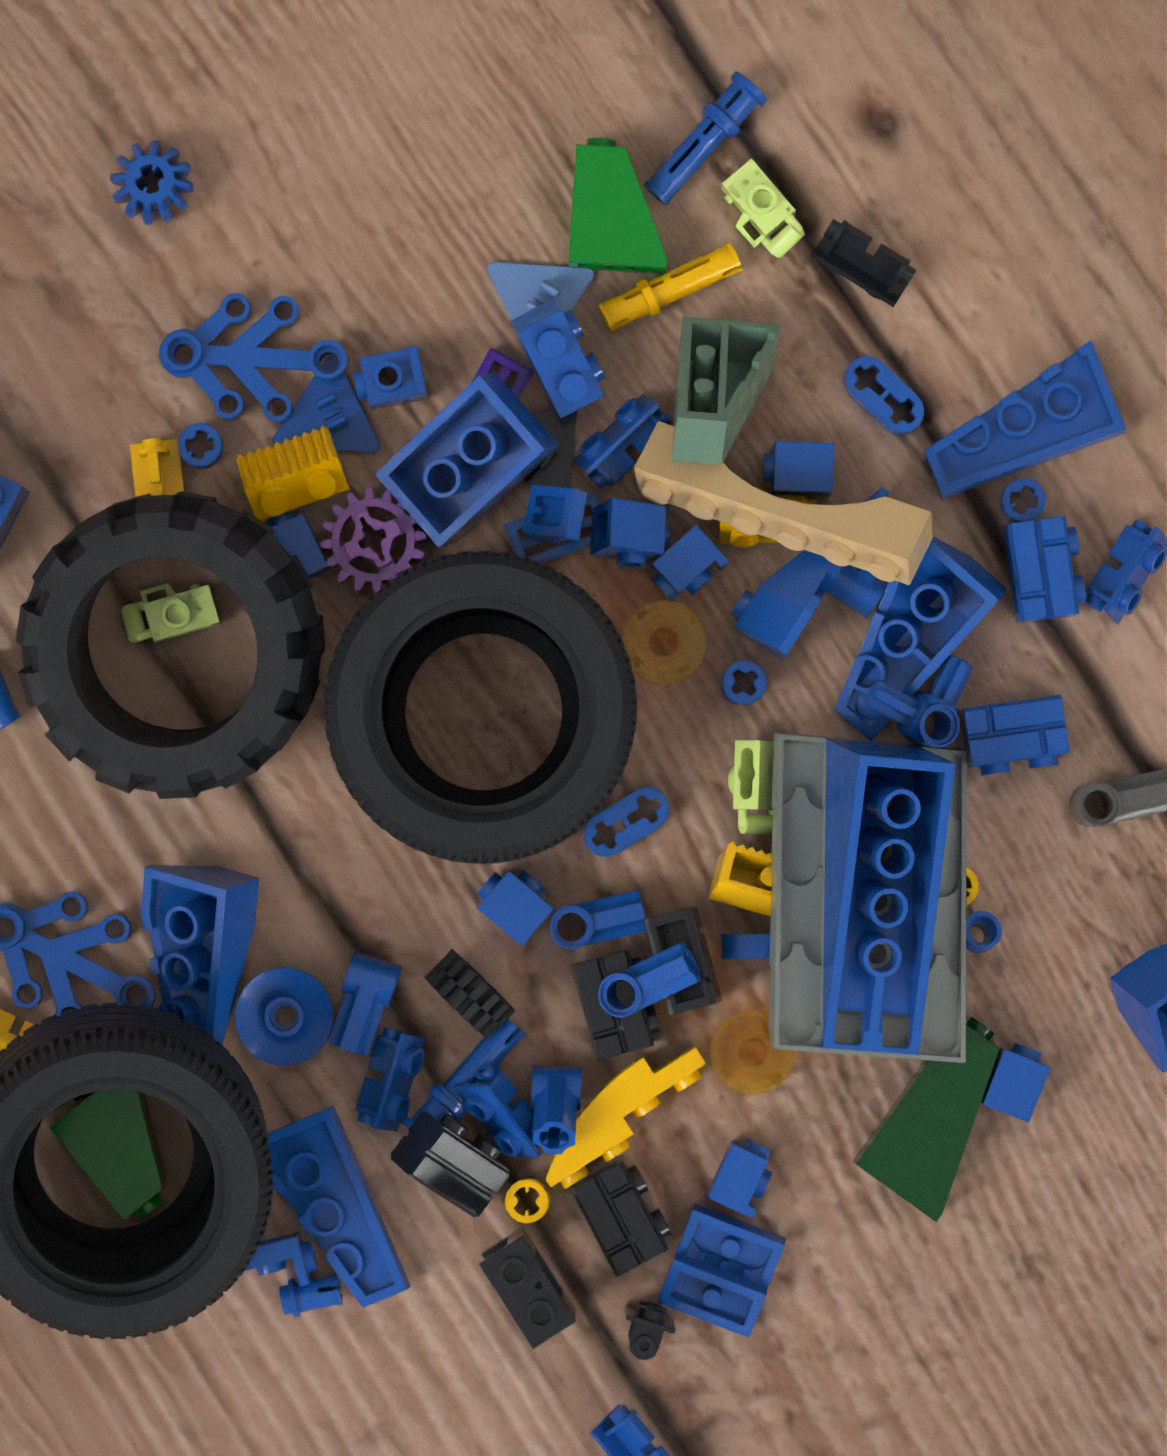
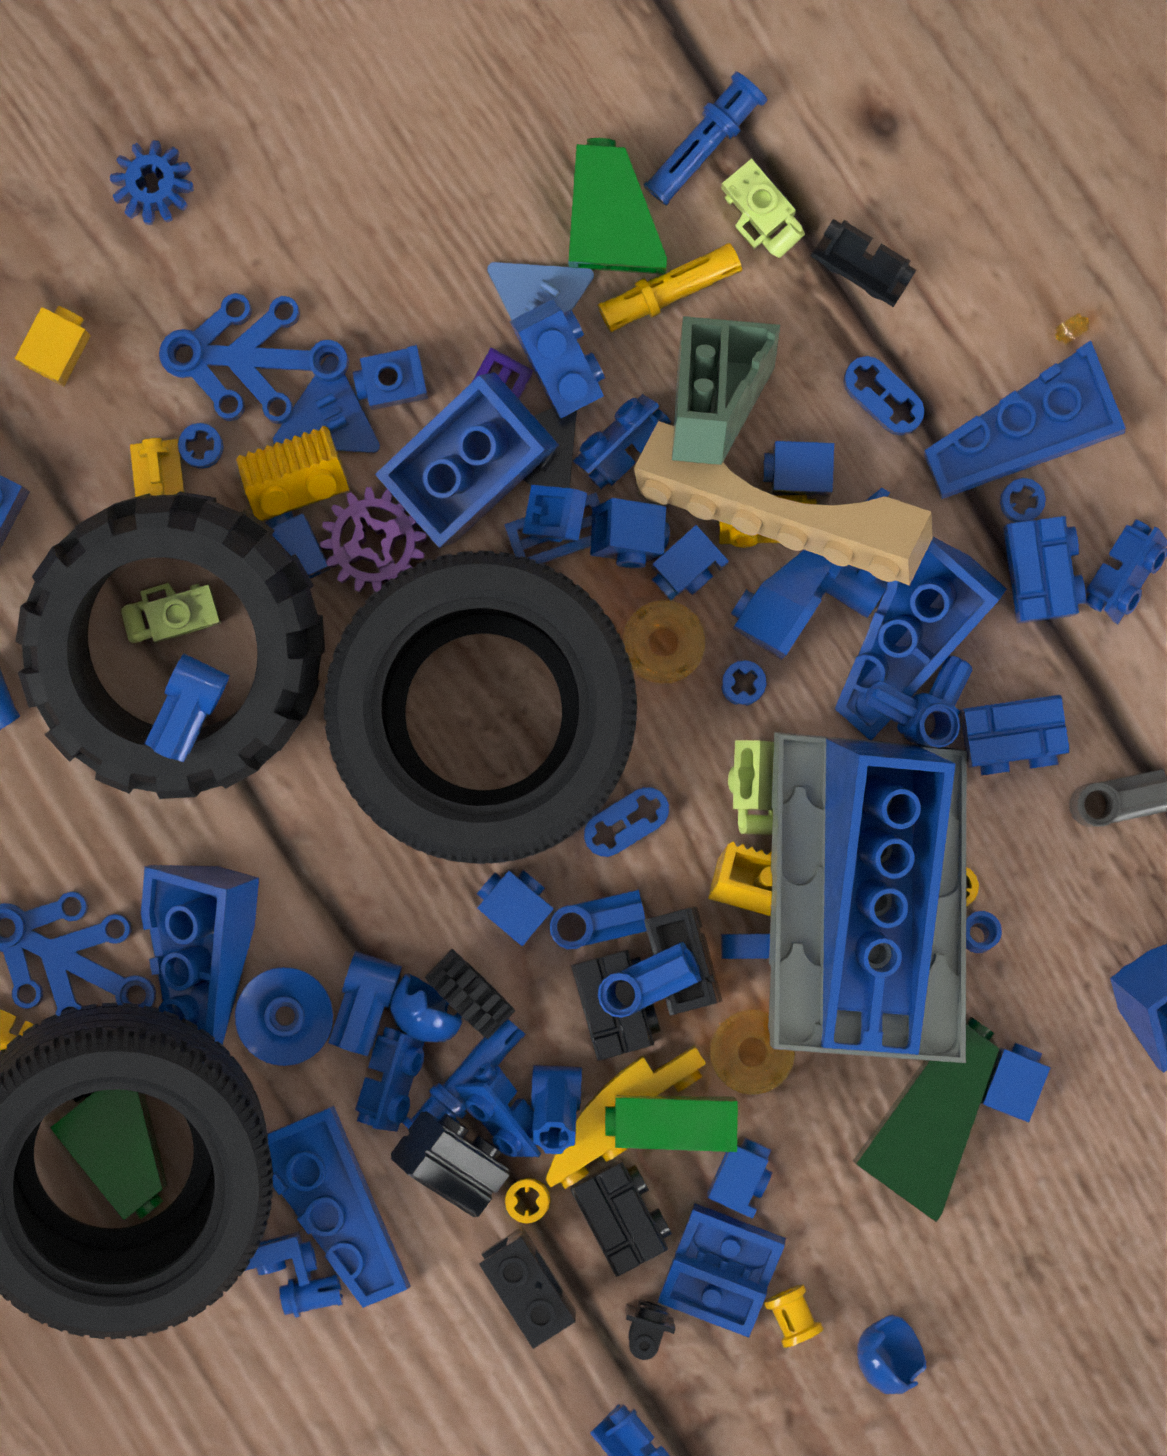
(53, 344): none -> yellow brick
(190, 697): none -> blue piece
(423, 1011): none -> blue hair
(673, 1122): none -> green slope
(793, 1316): none -> yellow bush
(890, 1355): none -> blue hair
(1072, 328): none -> clear yellow piece

